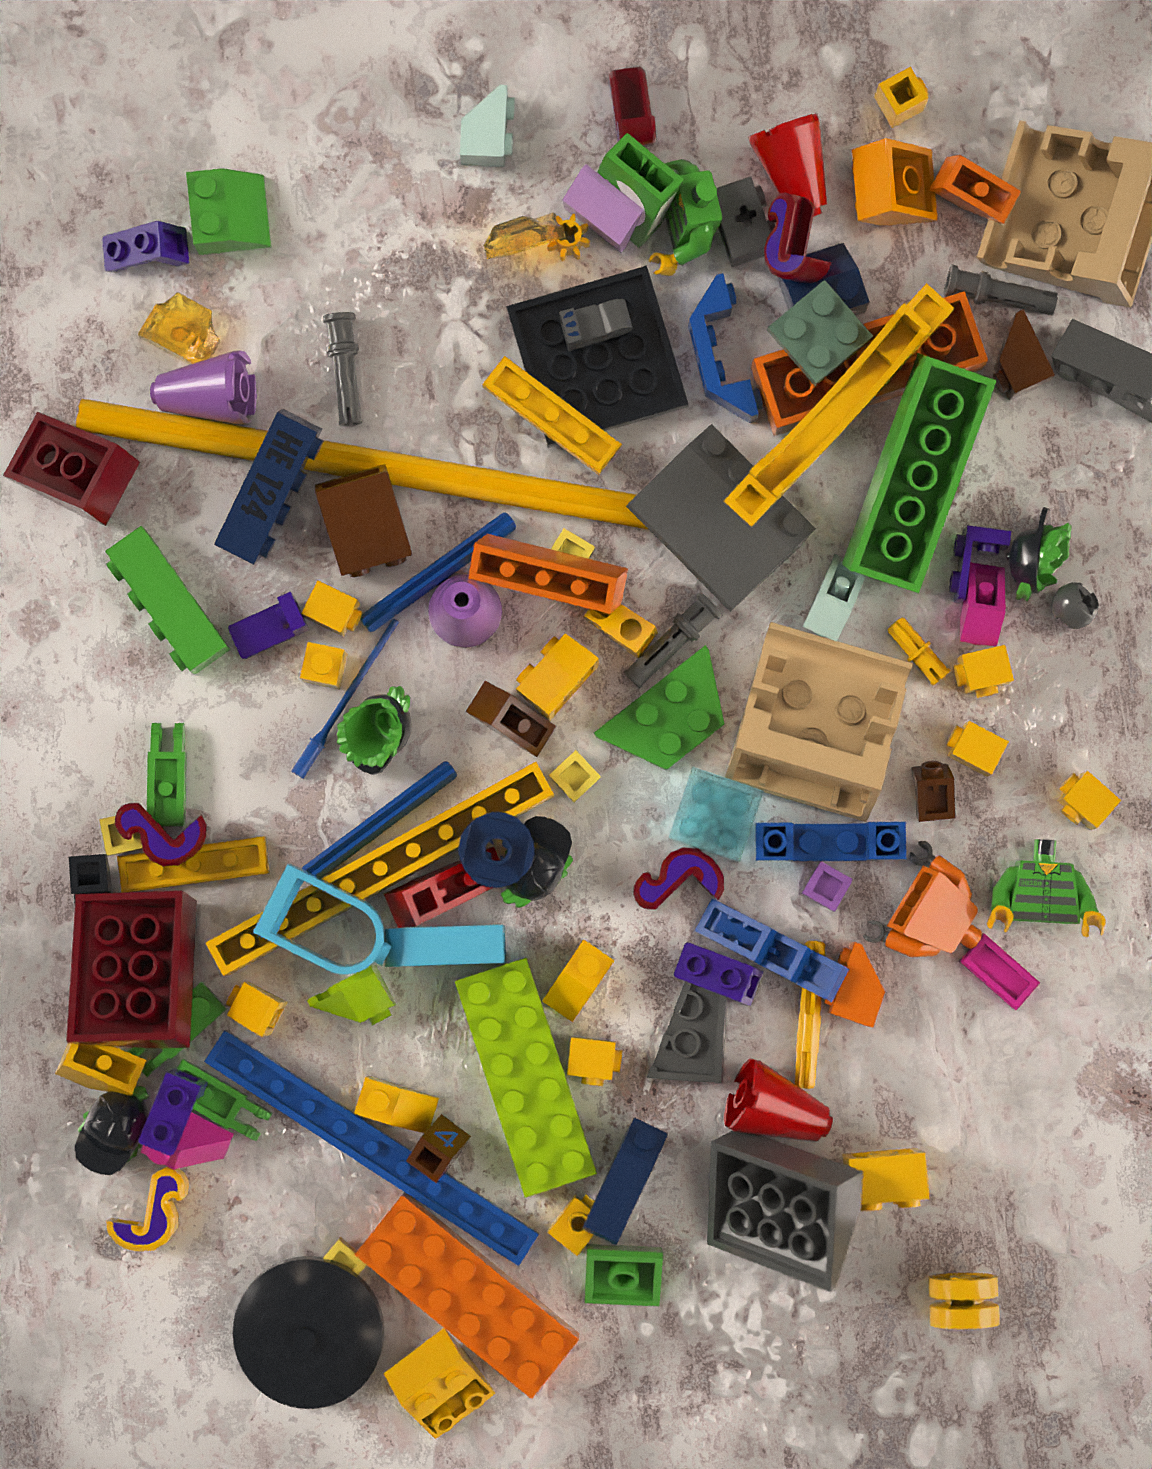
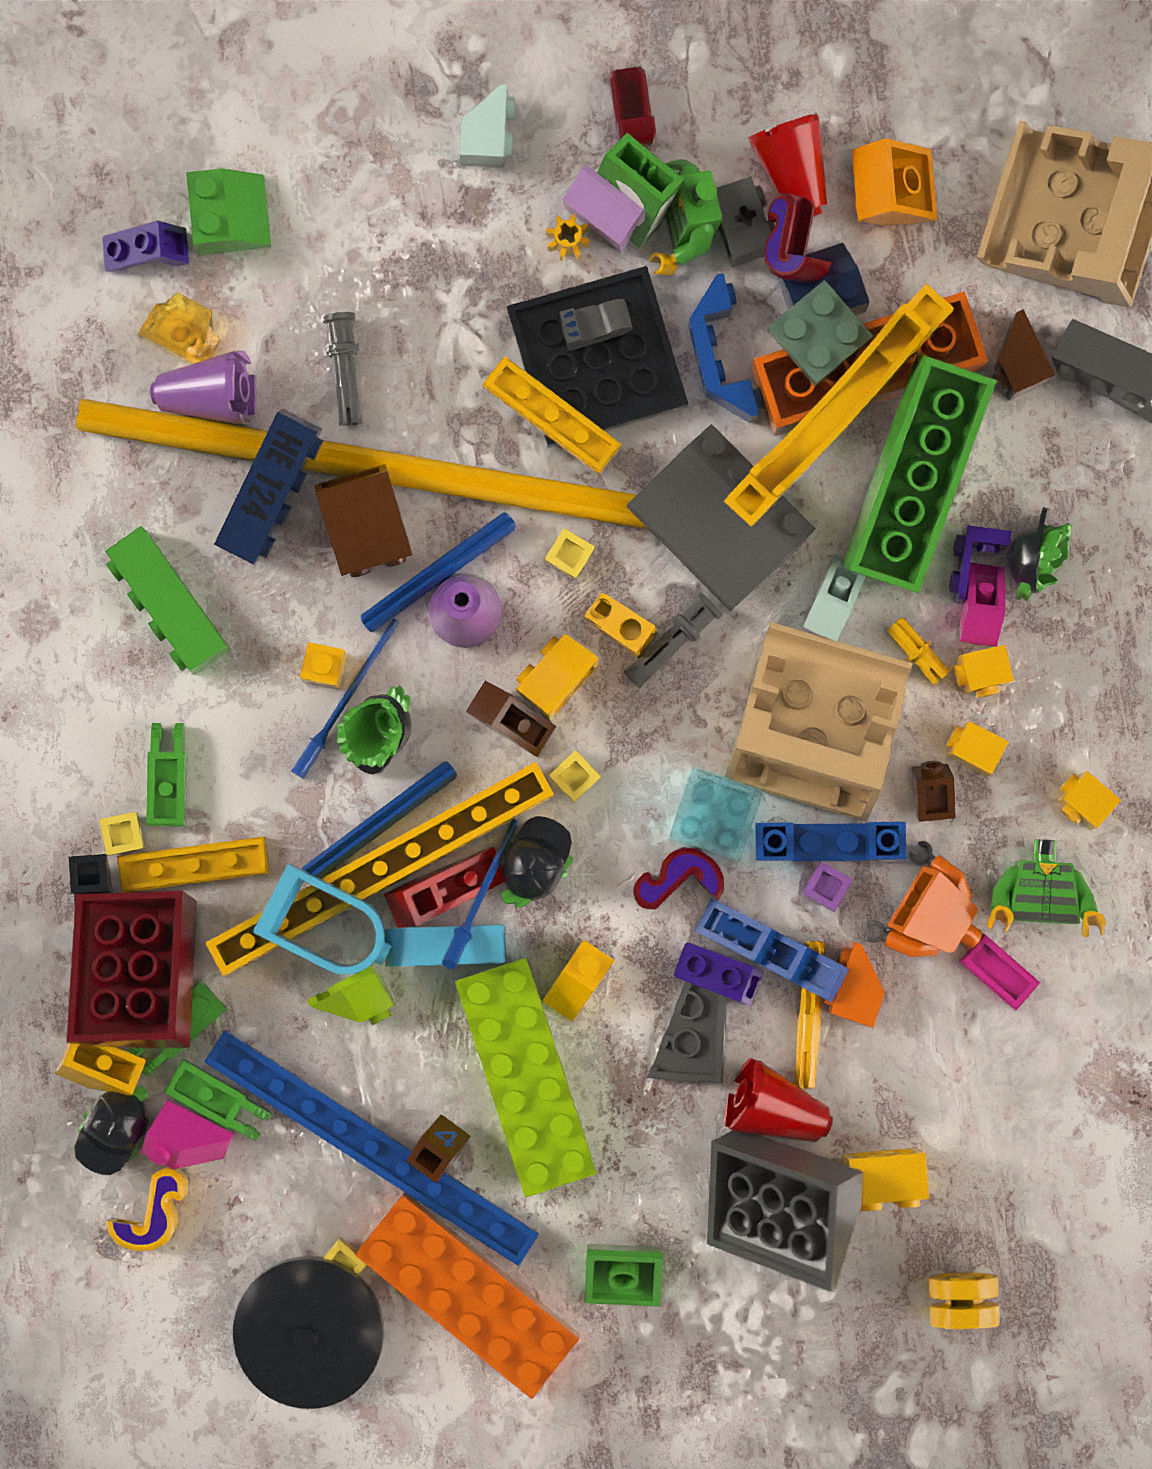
(72, 468): dark red slope -> none
(155, 840): animal -> none
(171, 1111): dark purple bracket -> none
(255, 1008): yellow slope -> none
(268, 627): dark purple bracket -> none
(332, 609): yellow brick -> none
(396, 1105): yellow slope -> none
(439, 1383): yellow slope -> none
(463, 933): none -> blue piece
(478, 861): dark blue plate -> none
(521, 235): clear yellow slope -> none
(548, 573): orange brick -> none
(569, 1224): yellow brick -> none
(593, 1060): yellow brick -> none
(625, 1181): dark blue slope -> none
(670, 715): bright green wing -> none
(901, 97): yellow brick -> none
(974, 189): orange slope -> none
(984, 288): dark grey pin -> none
(1075, 605): dark grey piece -> none

